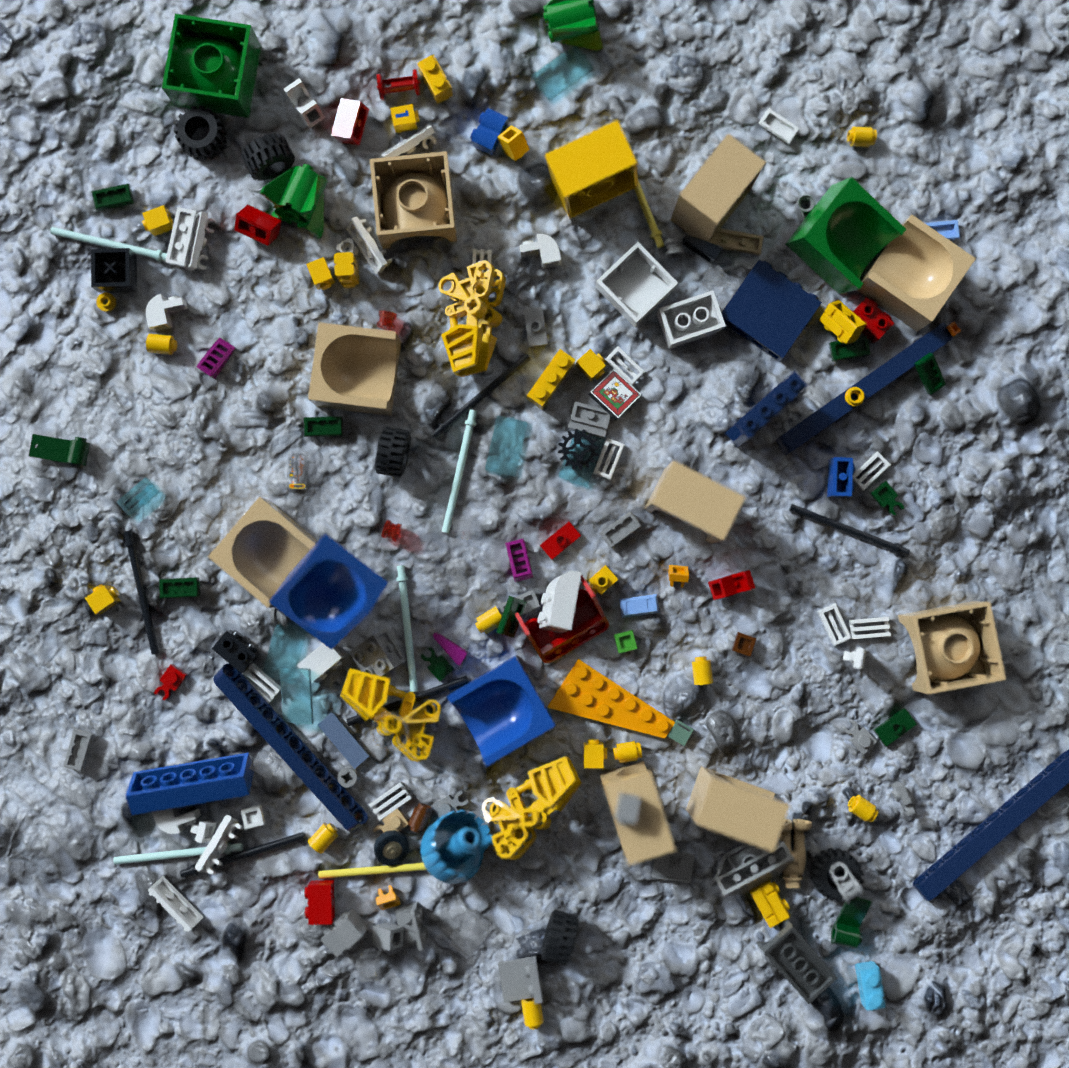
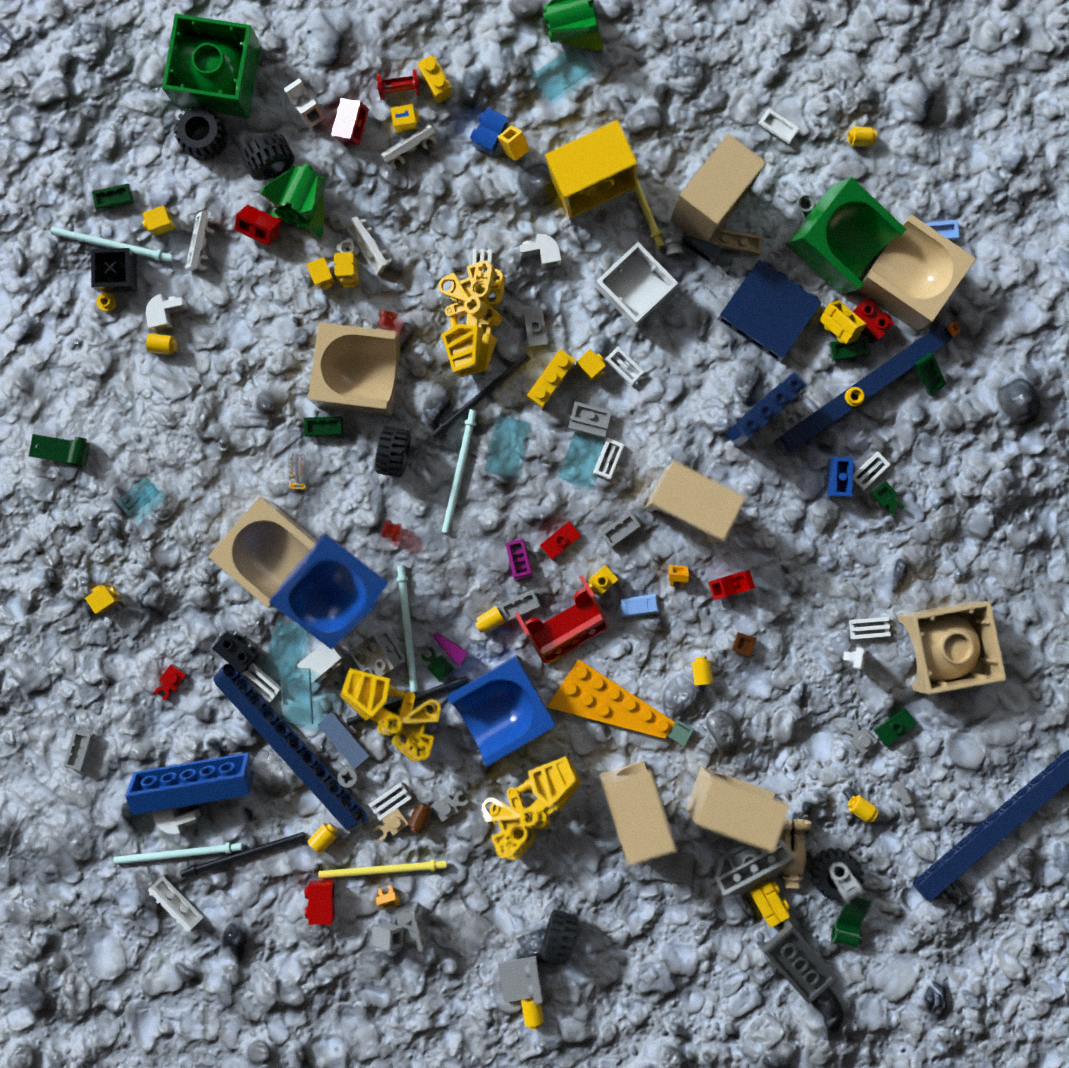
(130, 544): black bar -> none
(179, 587): dark green plate -> none
(181, 237): white plate -> none
(204, 830): white tile -> none
(211, 353): magenta slope -> none
(218, 845): white plate -> none
(253, 816): white tile -> none
(278, 618): light grey wheel -> none
(345, 933): light grey brick -> none
(391, 848): black wheel -> none
(406, 727): clear piece -> none
(413, 197): tan piece -> none
(455, 846): dark azure piece -> none
(509, 623): dark green plate -> none
(560, 603): white brick -> none
(577, 440): black gear -> none
(594, 754): yellow brick -> none
(614, 394): tile -> none
(625, 641): bright green plate -> none
(627, 752): yellow brick -> none
(627, 808): light grey brick -> none
(690, 319): white brick -> none
(826, 625): white tile -> none
(870, 985): medium azure brick -> none
(894, 547): black bar -> none

